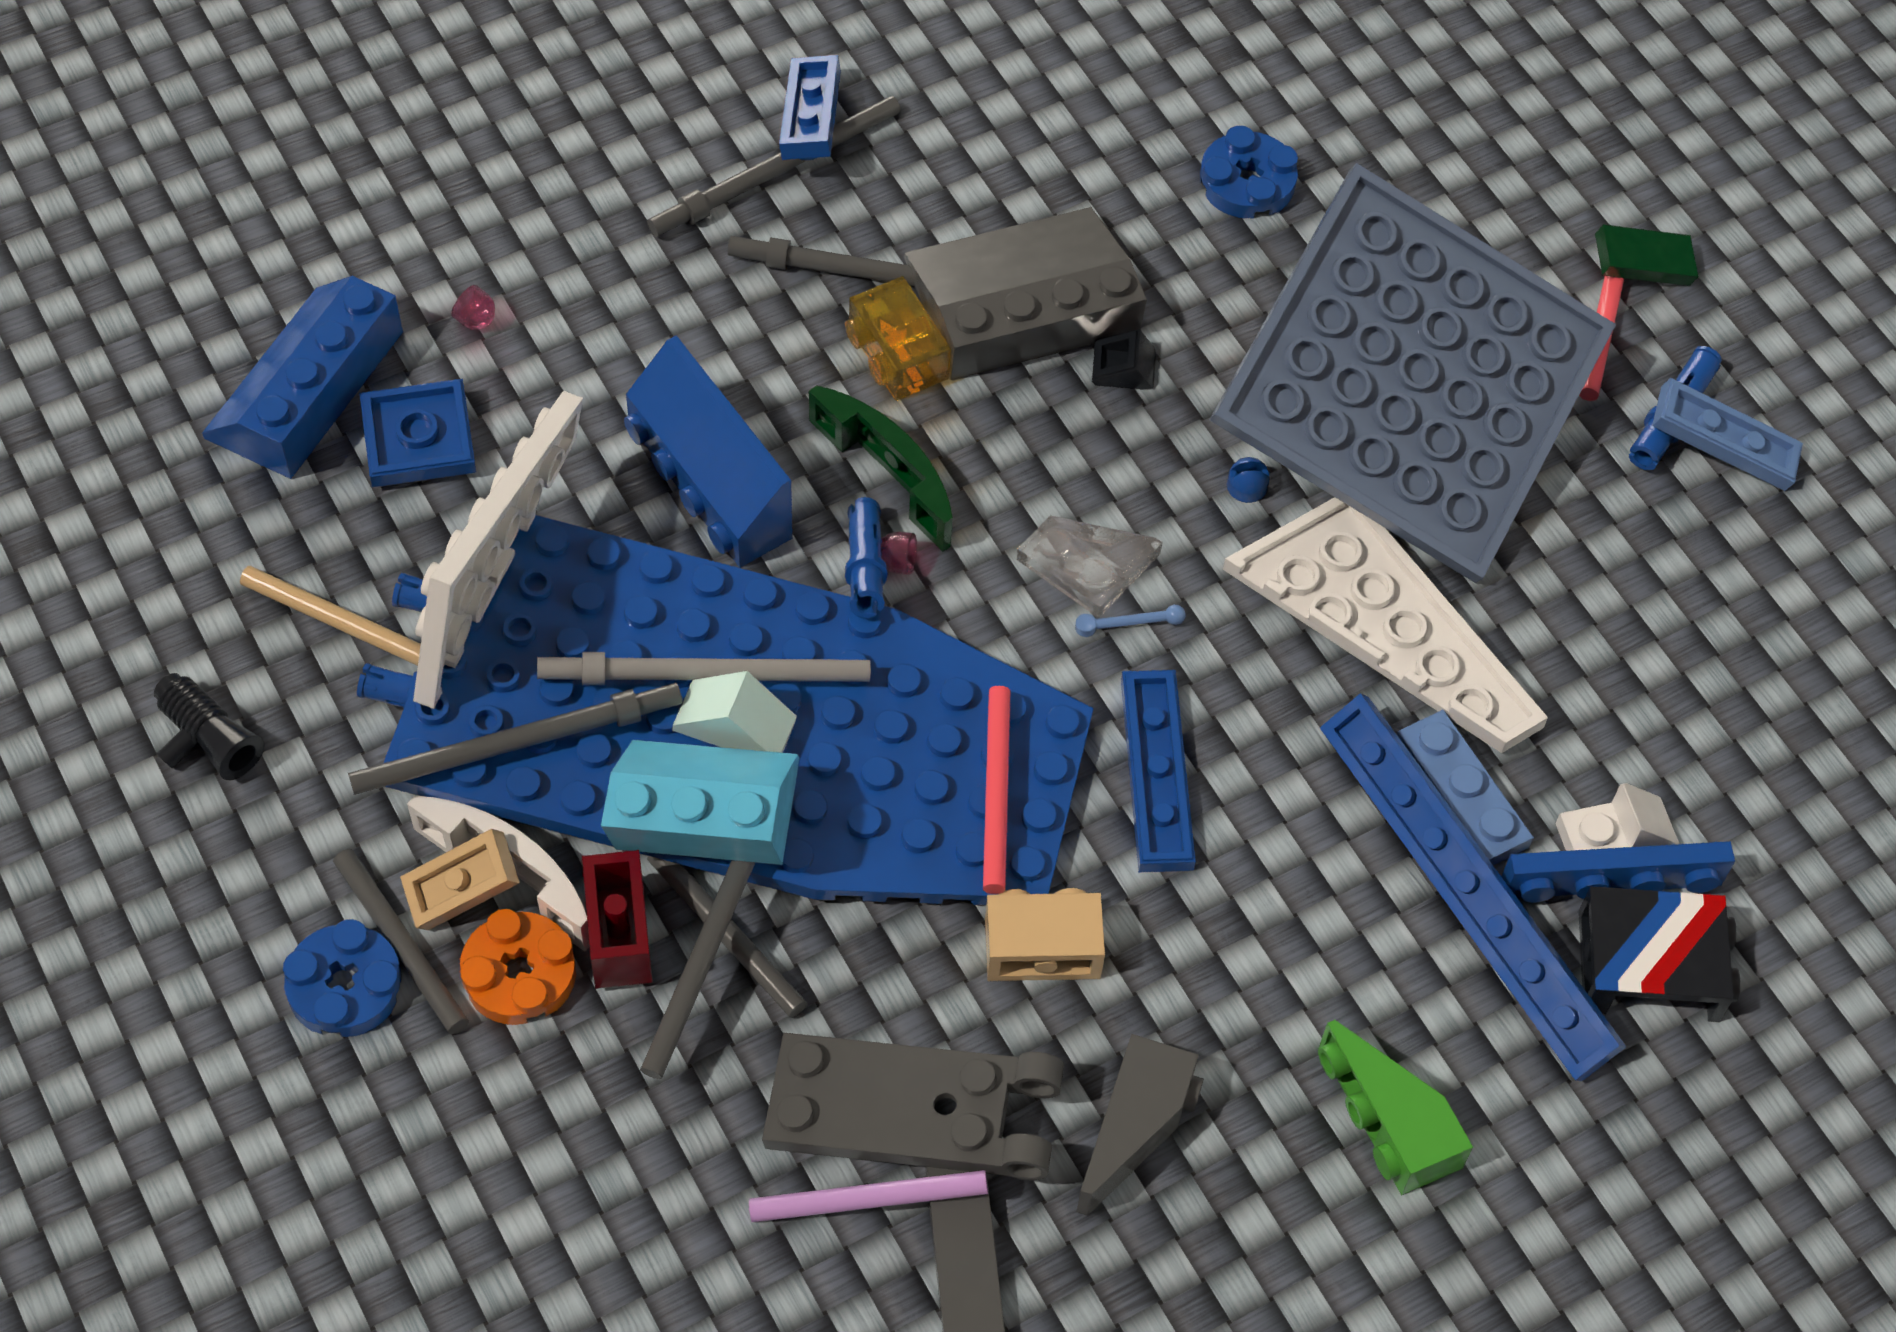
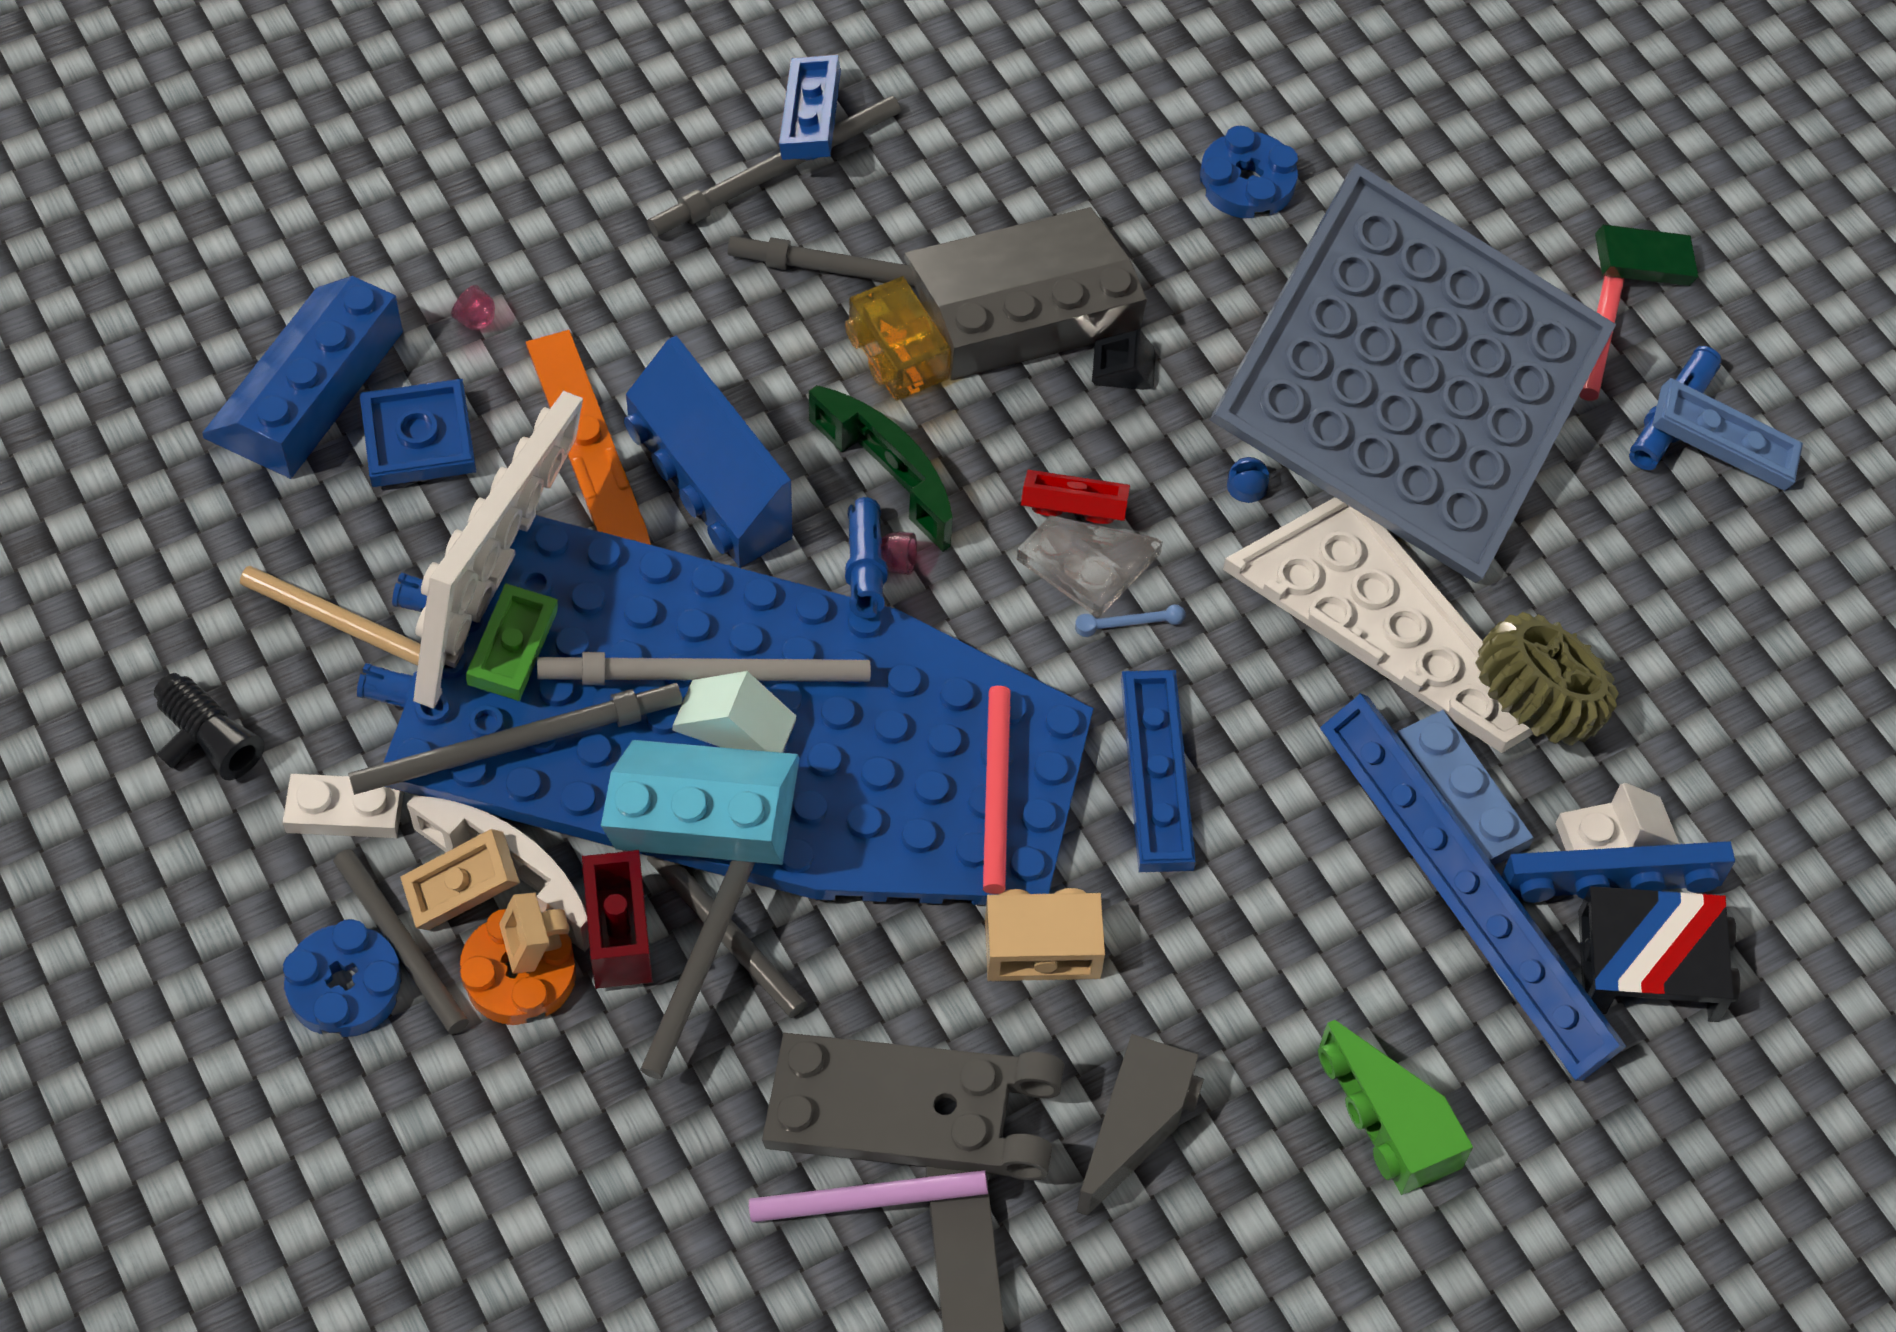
(330, 808): none -> white plate
(512, 642): none -> bright green plate
(530, 932): none -> tan tile
(593, 452): none -> orange piece
(1057, 493): none -> red plate
(1546, 678): none -> olive gear

